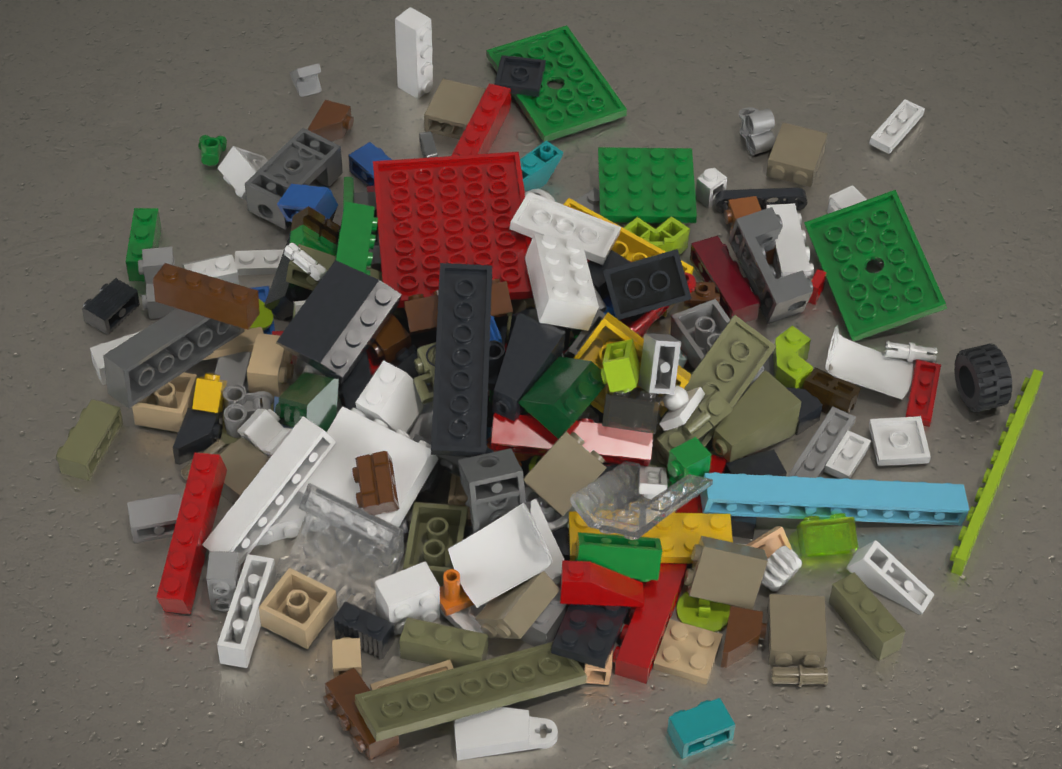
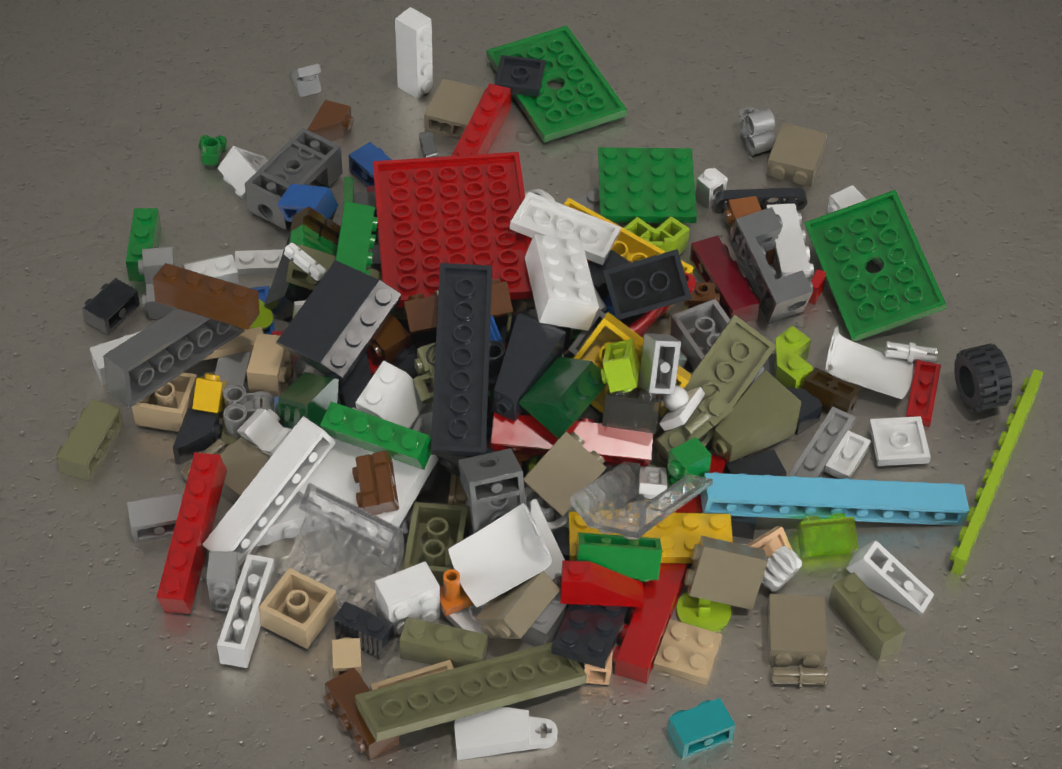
(377, 435): none -> green brick
(539, 165): teal slope -> none
(742, 634): reddish brown slope -> none
(896, 126): white plate -> none

